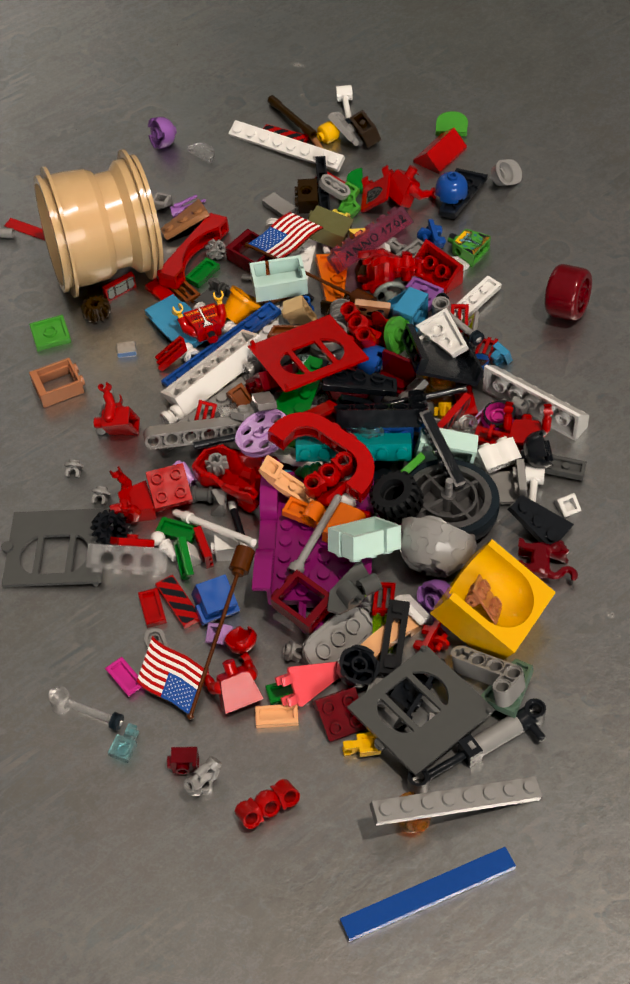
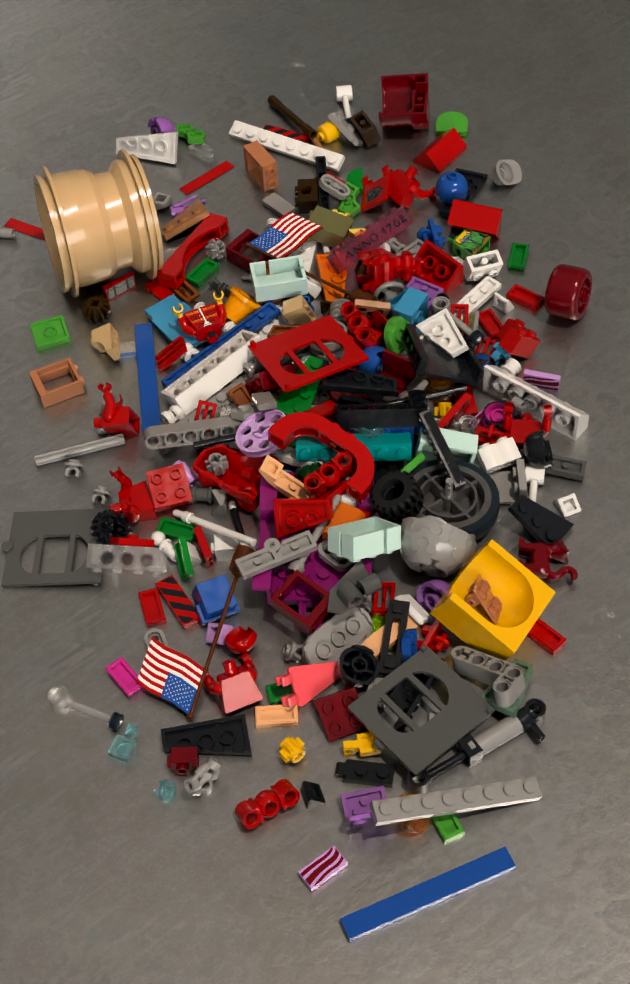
(79, 449): none -> light grey axle
(106, 340): none -> tan arch
(147, 375): none -> blue tile
(154, 147): none -> white wing
(166, 791): none -> clear light blue plate
(191, 134): none -> bright green tile
(207, 177): none -> red sticker
(214, 736): none -> black wing
(260, 166): none -> nougat window
(275, 554): none -> light grey hinge
(292, 749): none -> yellow gear
(300, 513): none -> red wing
(312, 795): none -> black slope
(314, 287): none -> white slope
(322, 868): none -> tile
(333, 560): none -> light grey plate
(357, 806): none -> medium lavender bracket
(366, 773): none -> black hinge
(405, 101): none -> dark red piece
(409, 643): none -> blue tile
(448, 827): none -> bright green tile
(475, 218): none -> red slope
(482, 265): none -> white brick
(490, 323): none -> red tile
(502, 303): none -> white slope
(512, 366): none -> white wheel
(518, 256): none -> green tile
(518, 339): none -> red brick
(525, 297): none -> red tile
(542, 380): none -> lavender tile
(546, 637): none -> red tile

